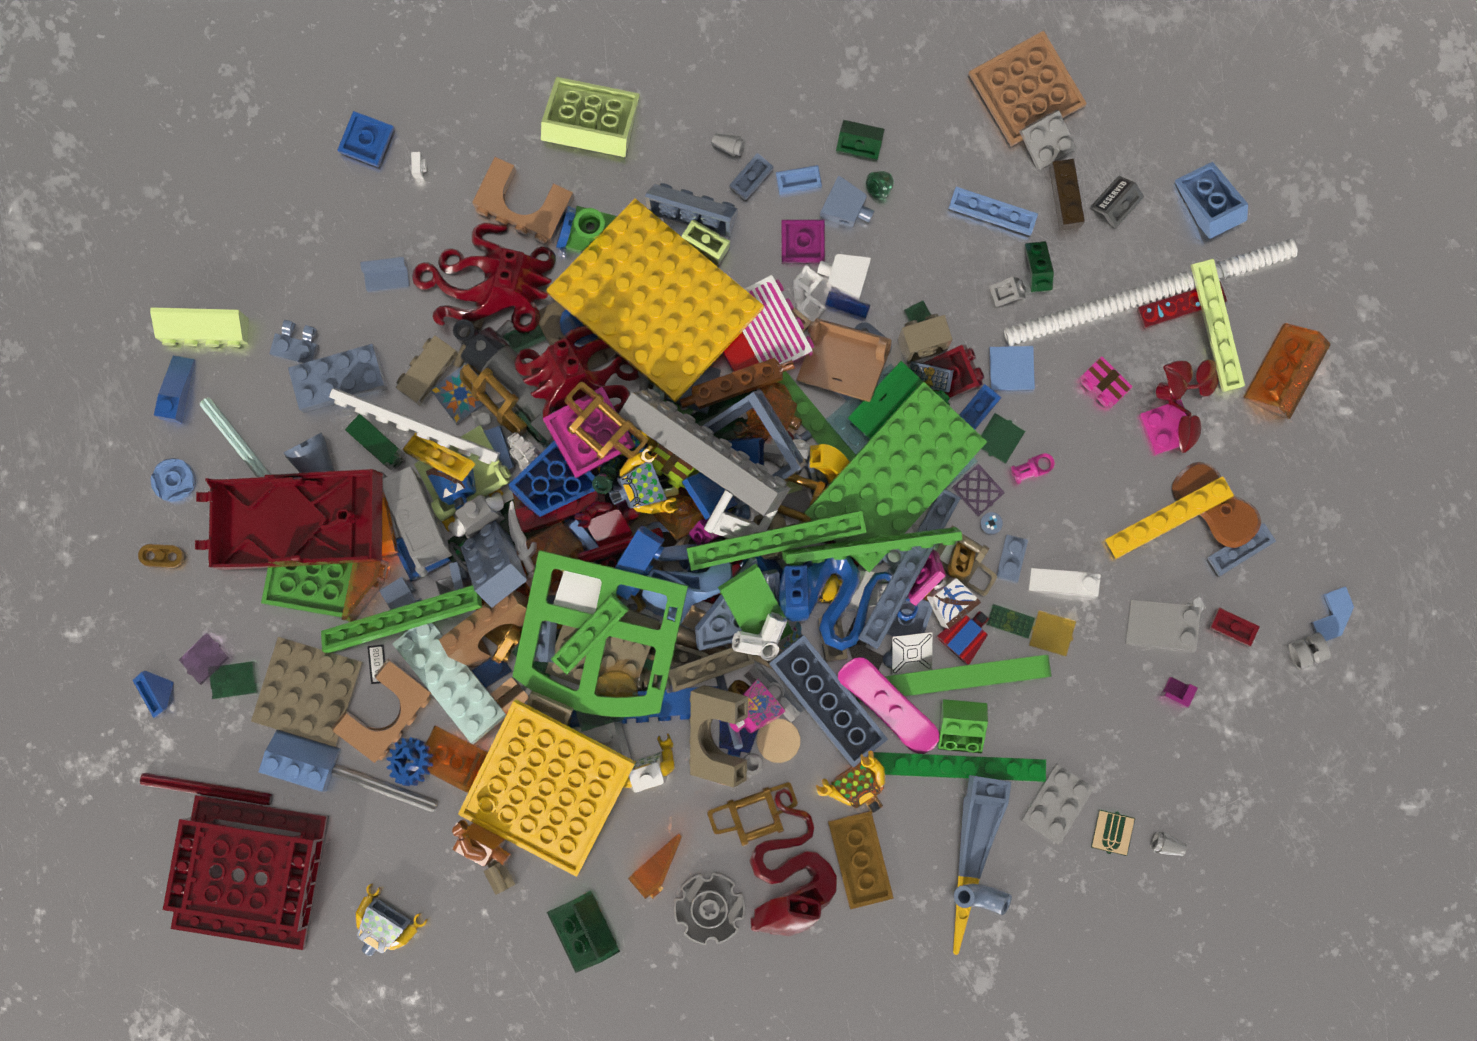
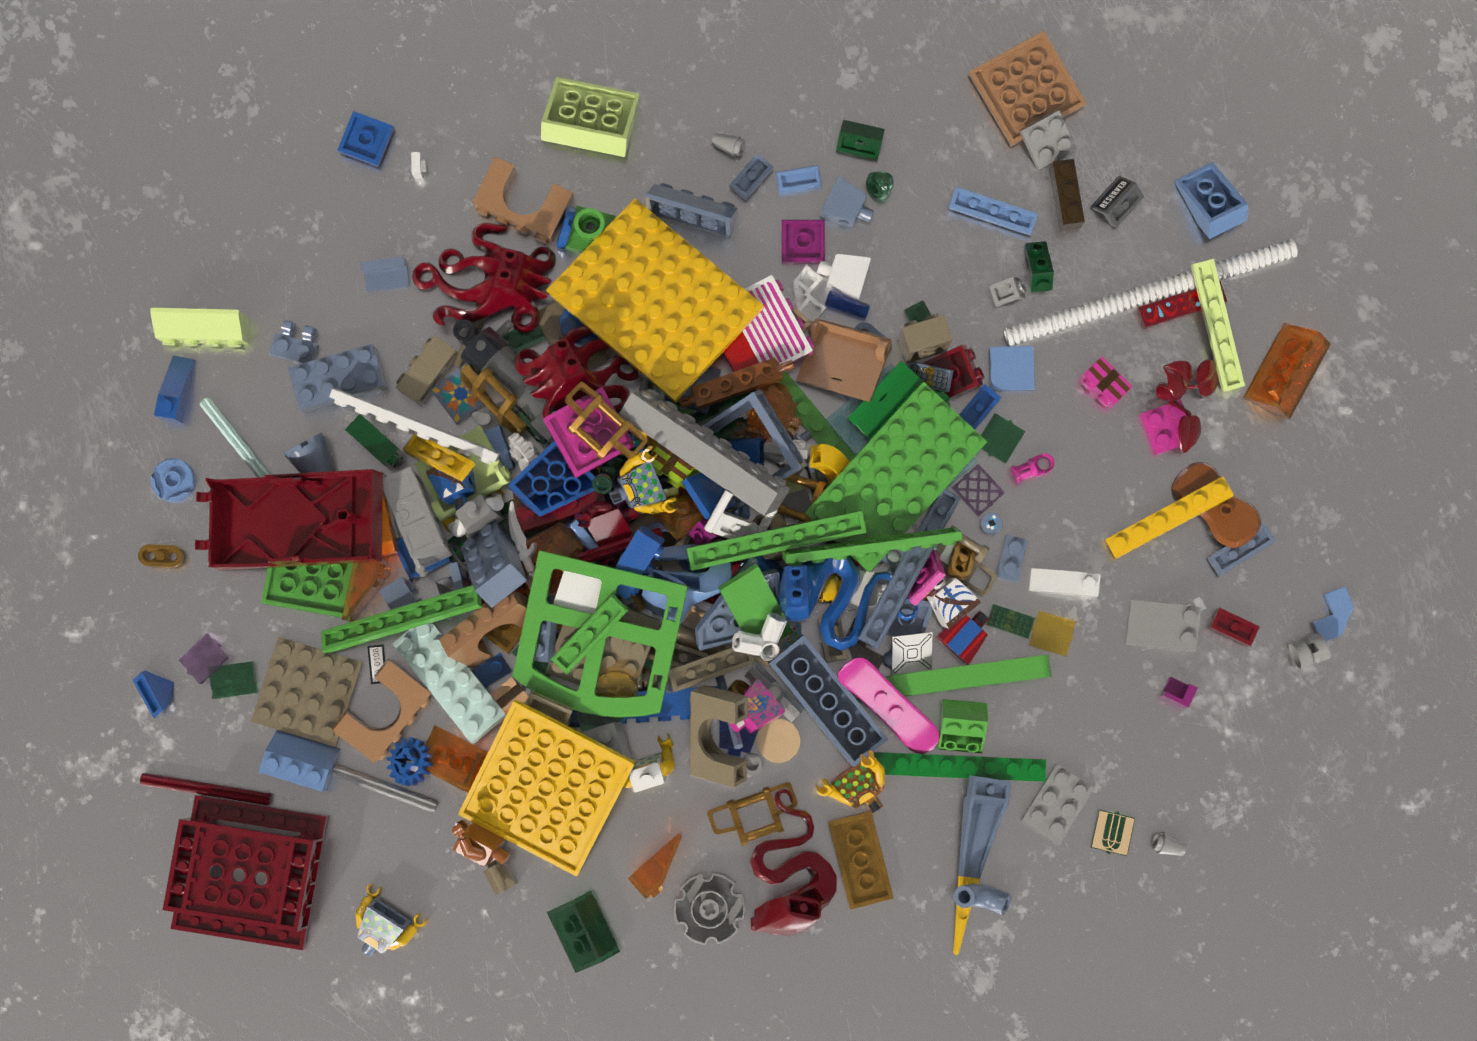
(503, 650): pearl gold plate -> none
(706, 241): yellowish green brick -> none

